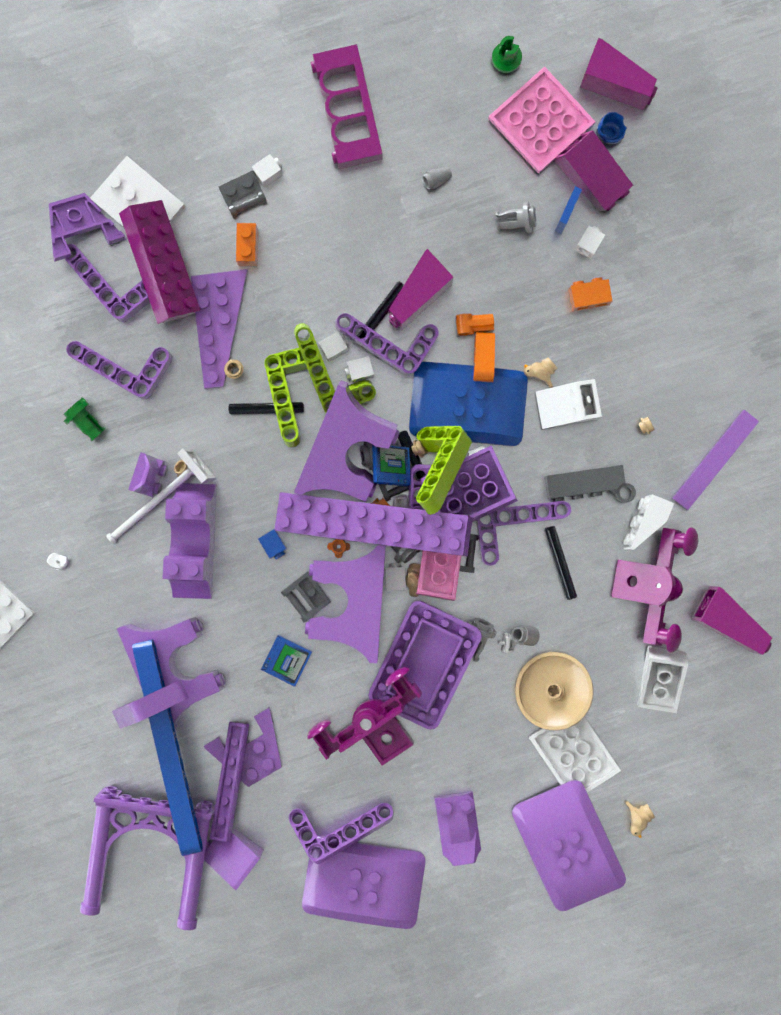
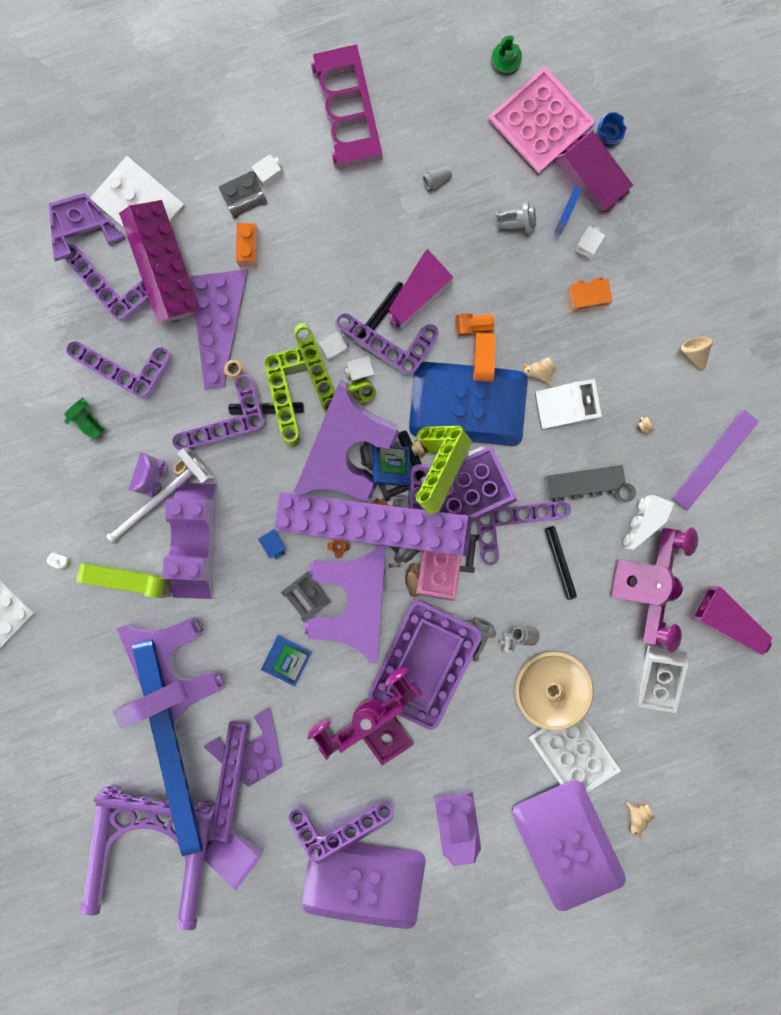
(124, 580): none -> lime beam
(227, 425): none -> medium lavender beam
(618, 77): magenta slope -> none
(698, 350): none -> tan hat

